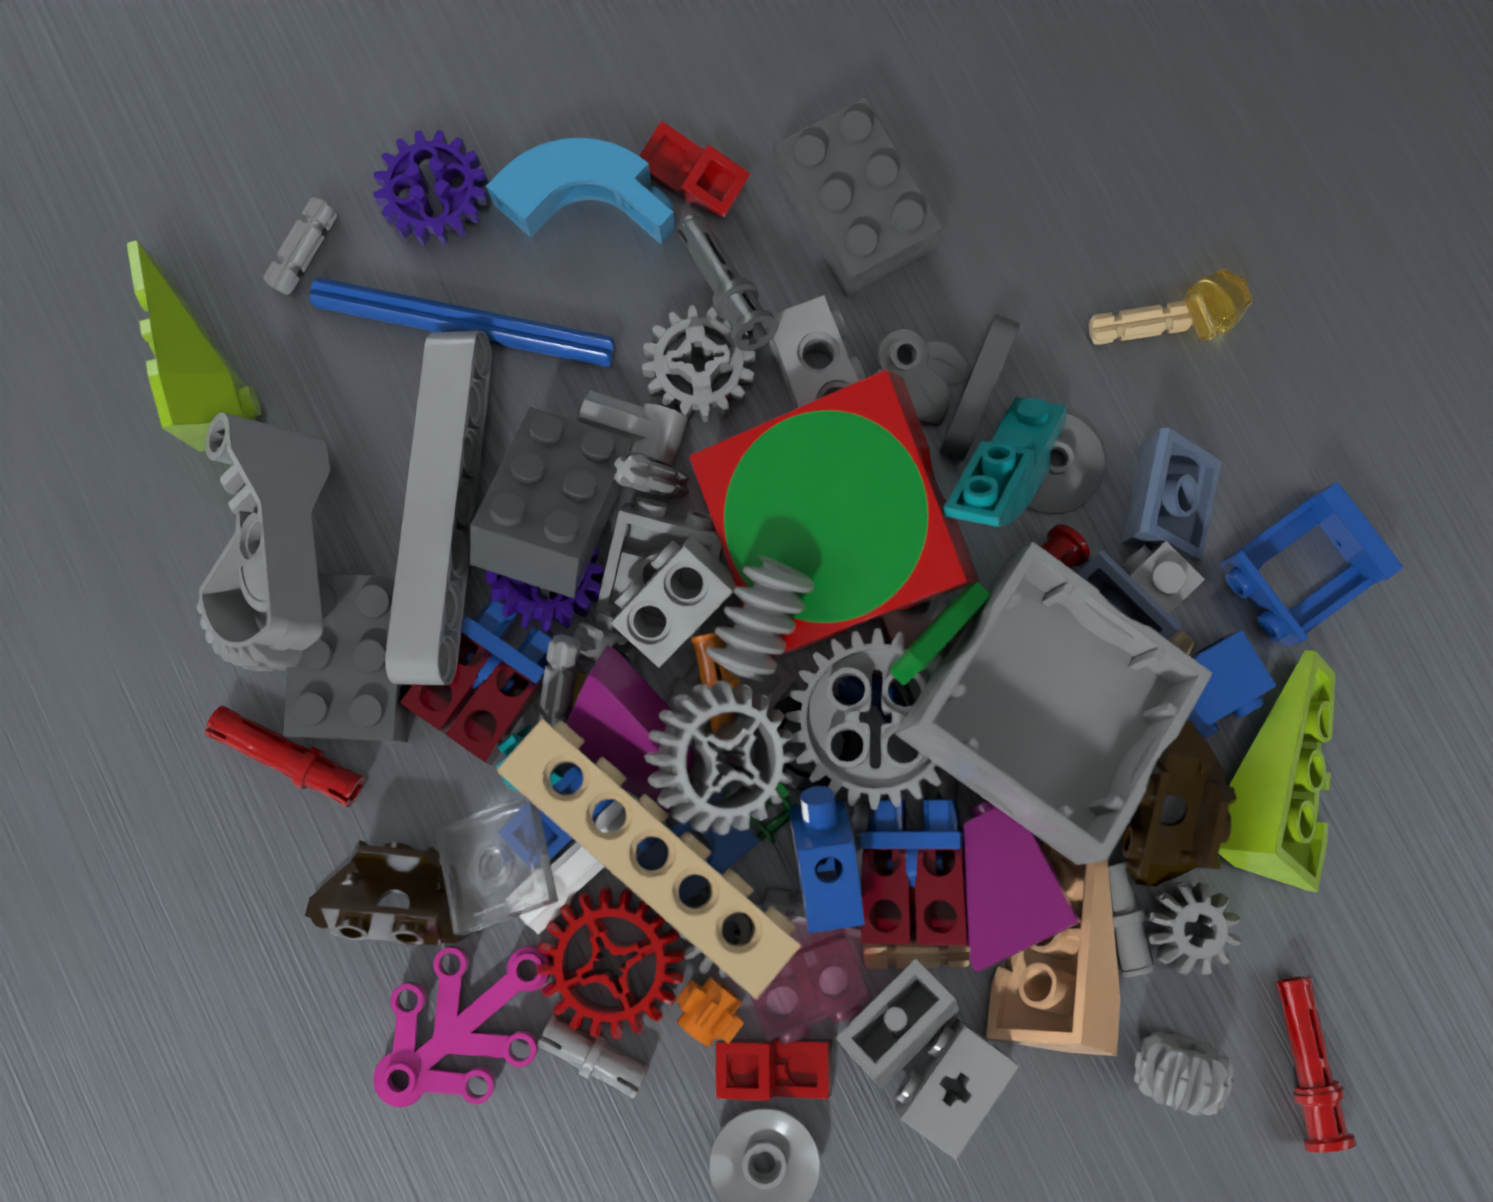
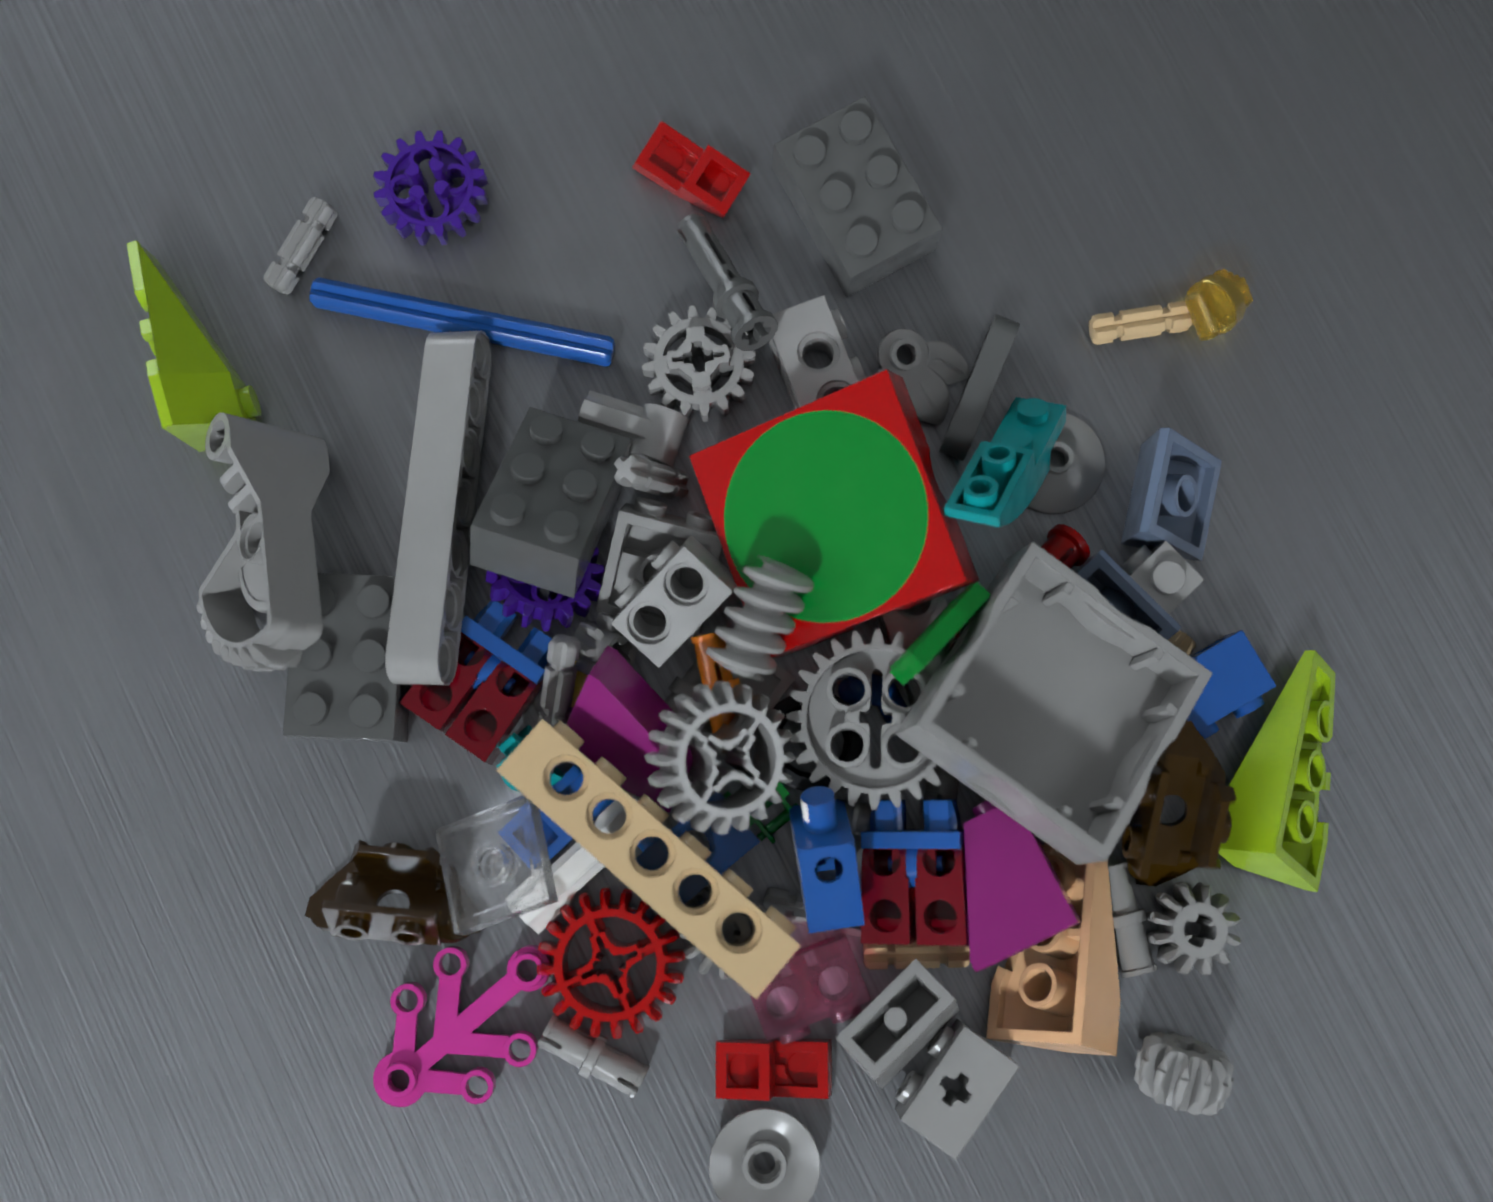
(295, 761): red pin -> none
(577, 170): dark azure arch -> none
(709, 1011): orange gear -> none
(1317, 1090): red pin -> none
(1349, 532): blue panel -> none

